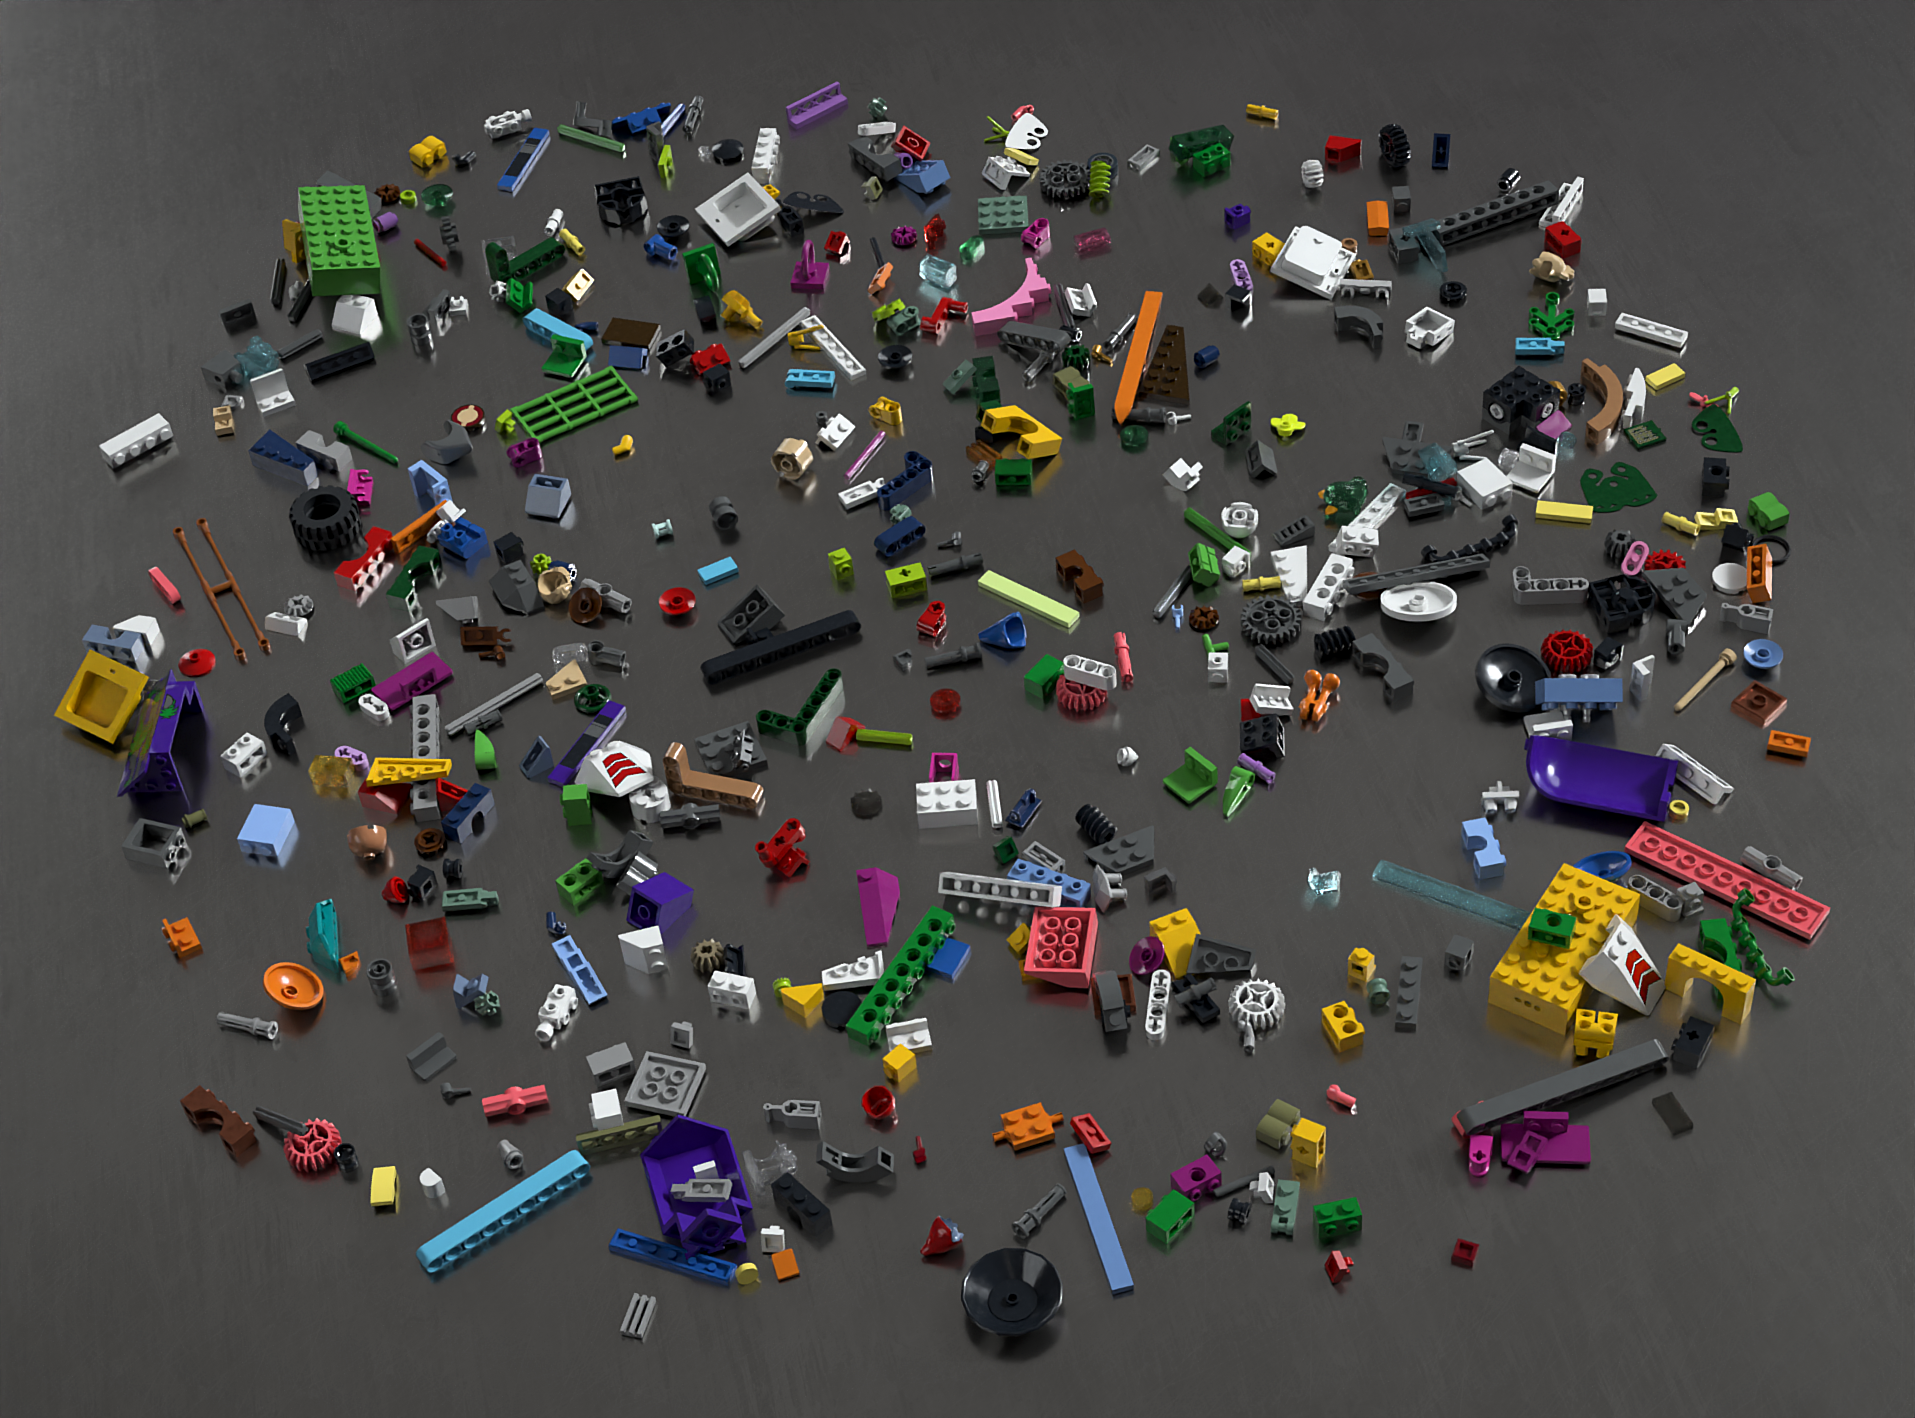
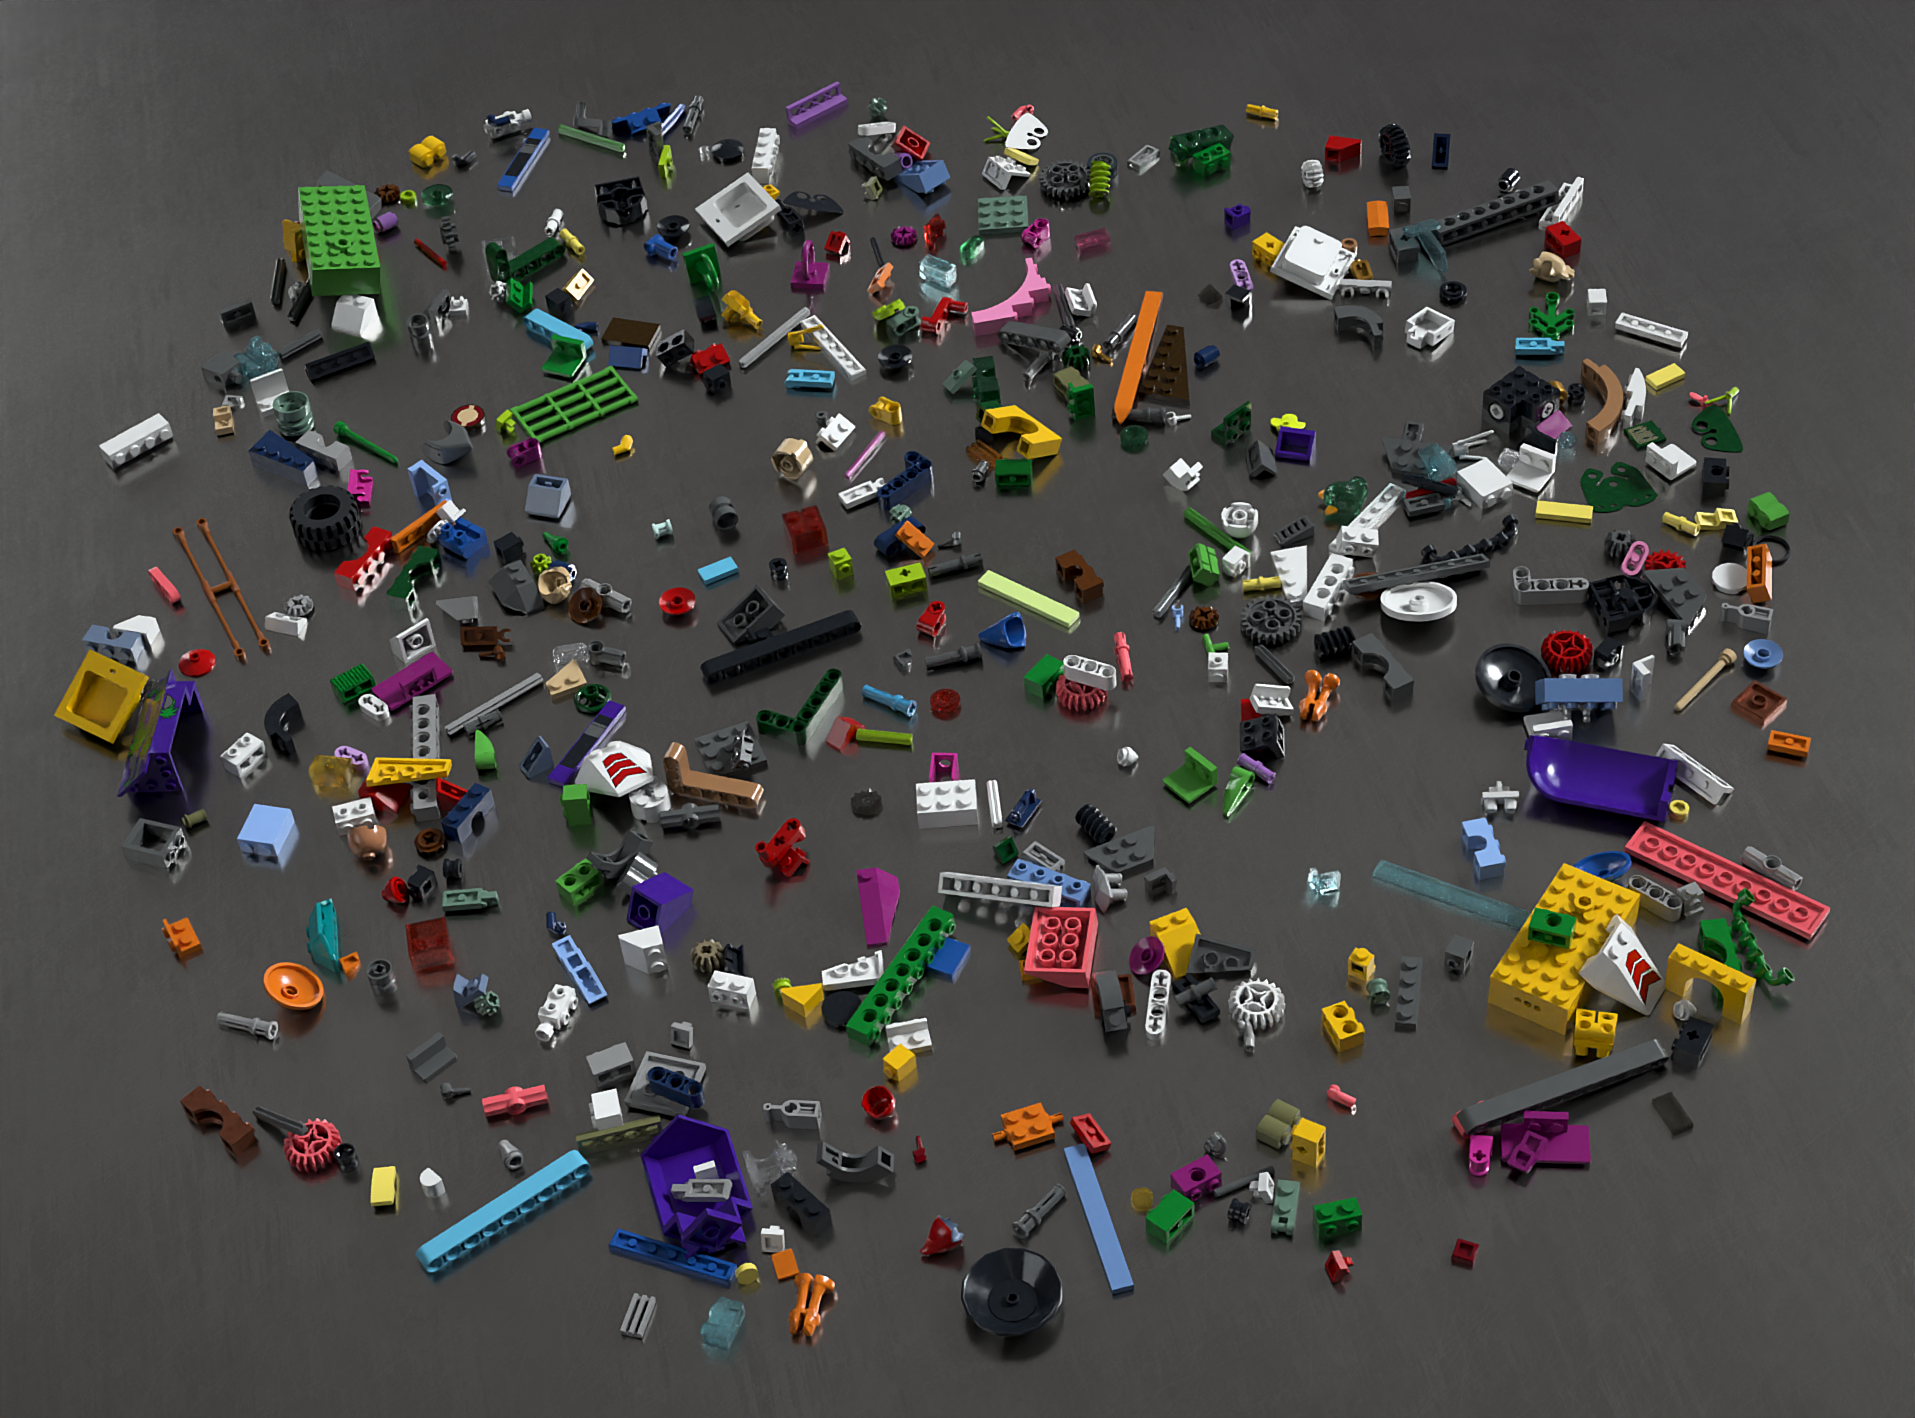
(293, 413): none -> sand green wheel
(354, 815): none -> white brick
(497, 122): none -> dark blue arm
(558, 543): none -> green cone
(676, 1087): none -> dark blue beam
(723, 1323): none -> clear light blue brick
(778, 569): none -> black wheel
(805, 529): none -> clear red piece
(808, 1316): none -> orange piece
(896, 702): none -> dark azure pin
(914, 539): none -> orange plate
(1298, 438): none -> dark purple tile
(1669, 461): none -> white bracket
(1683, 1010): none -> white plate

